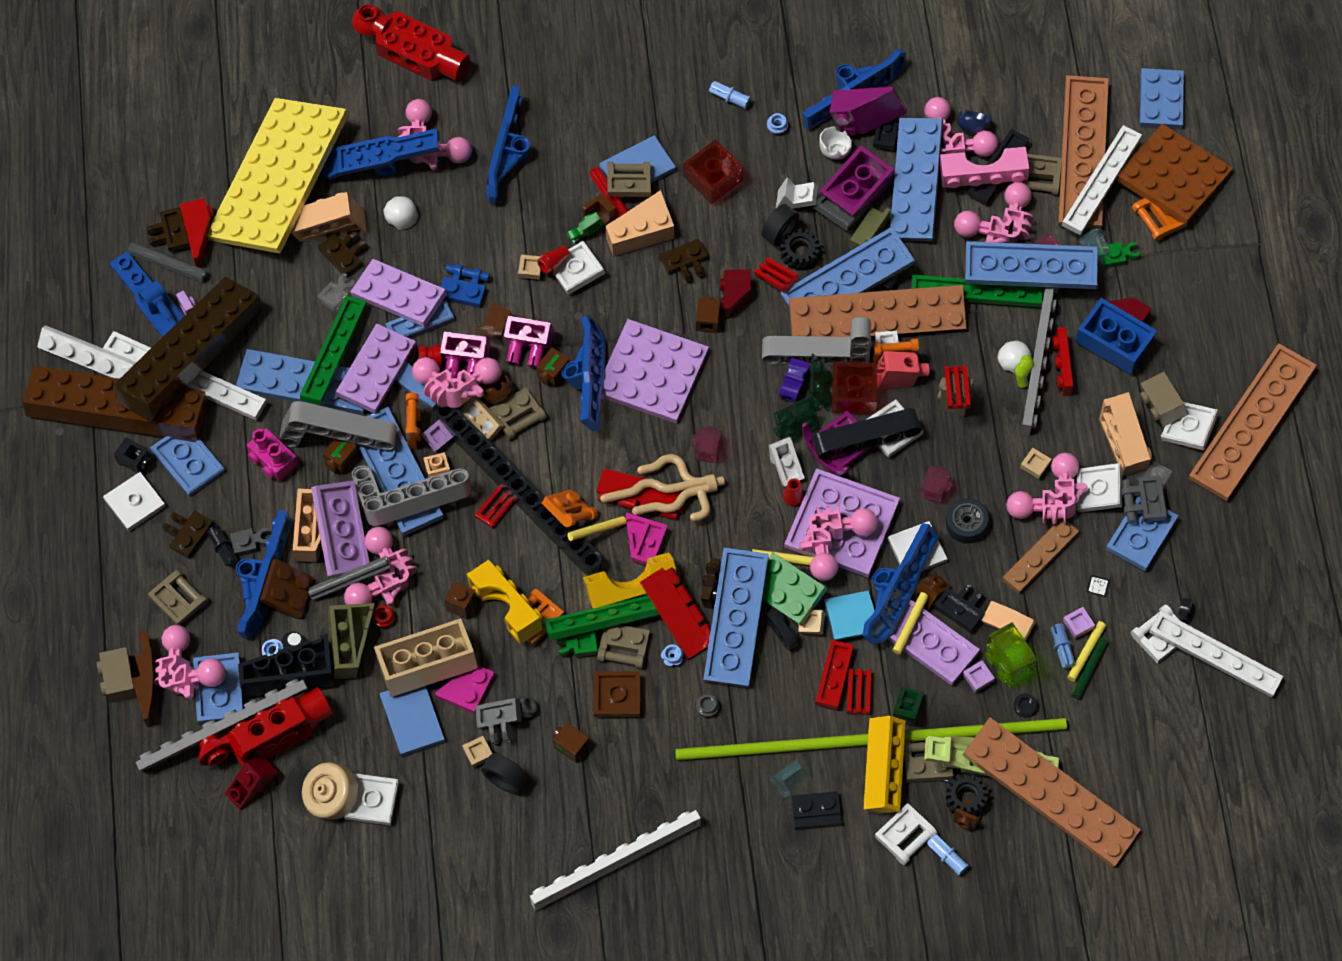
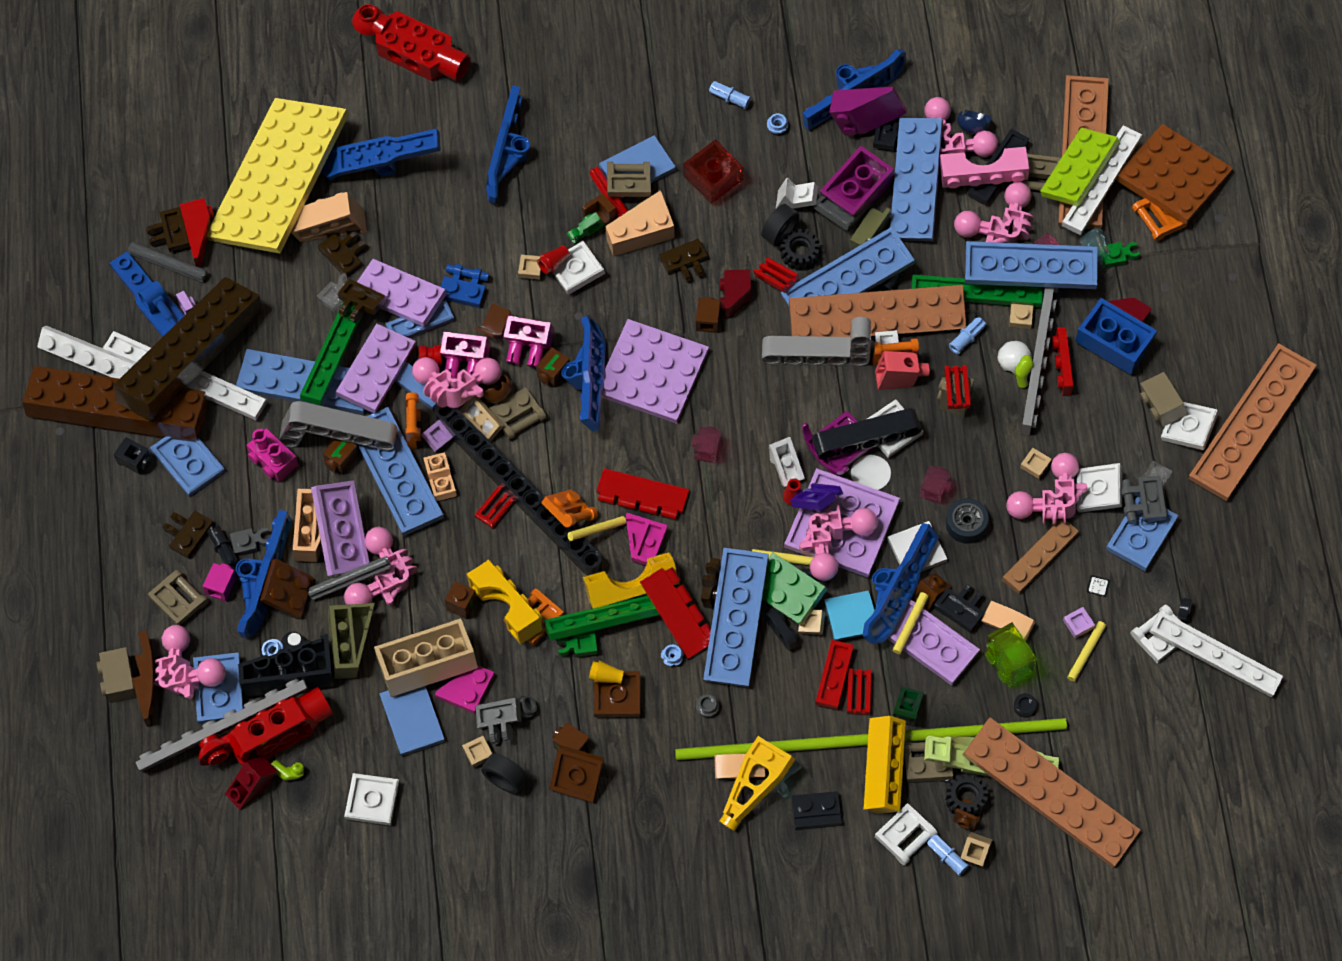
(134, 501): white plate -> none
(220, 582): none -> dark pink brick
(288, 773): none -> lime arm
(329, 791): tan wheel -> none
(361, 297): none -> dark brown hinge
(383, 610): red plate -> none
(401, 212): white hair -> none
(408, 499): light grey beam -> none
(457, 149): bright pink piece -> none
(576, 773): none -> reddish brown plate
(605, 673): none -> yellow cone
(607, 863): white plate -> none
(625, 639): dark tan plate -> none
(690, 487): tan plant -> none
(728, 767): none -> light nougat slope
(761, 754): none -> yellow plate
(791, 418): clear green hinge -> none
(794, 381): dark purple leg -> none
(816, 497): none -> dark purple plate
(819, 384): clear green hinge -> none
(834, 143): white hair -> none
(854, 387): clear red brick -> none
(871, 471): none -> white sticker
(967, 335): none -> light blue axle
(976, 849): none -> tan brick
(978, 676): lavender plate -> none
(1021, 316): none -> tan plate
(1062, 646): medium blue axle -> none
(1079, 166): none -> lime plate
(1088, 671): dark green bar -> none
(1125, 434): light nougat wedge -> none
(1161, 98): medium blue plate -> none

